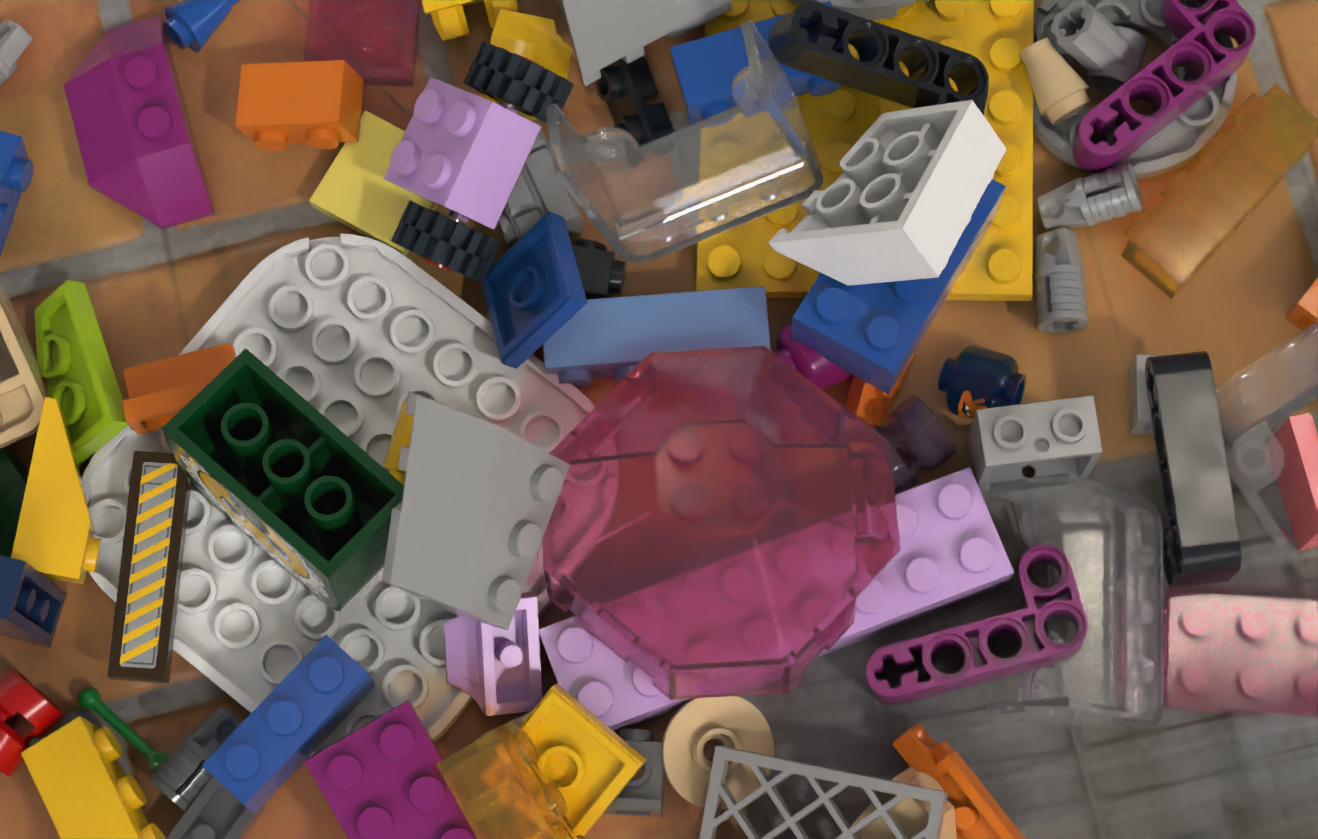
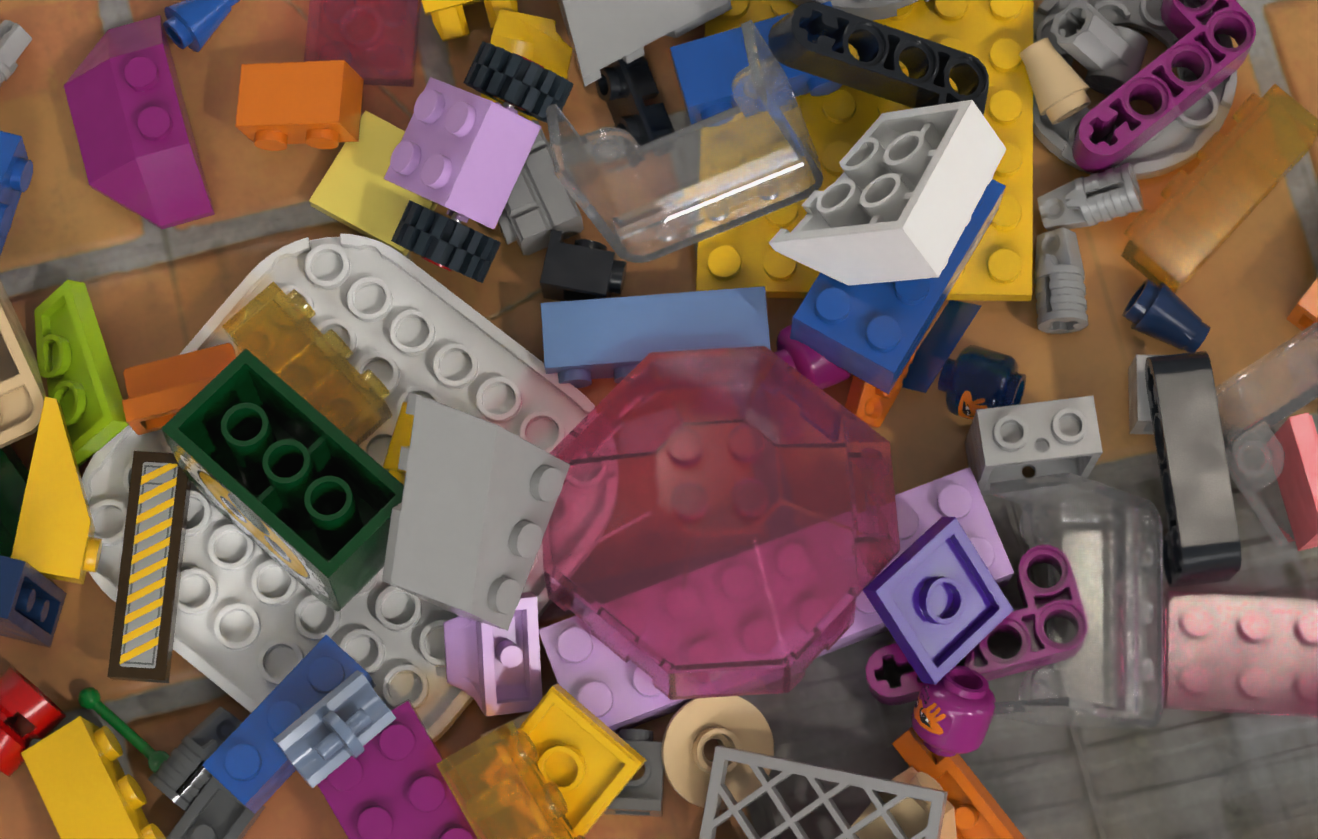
(312, 364): none -> clear yellow brick
(334, 729): none -> sand blue hips
(533, 290): blue tile -> none
(919, 437): wheel -> none
(938, 600): none -> plate
(939, 344): none -> blue sticker
(954, 712): none -> magenta head
(1164, 316): none -> dark blue cone

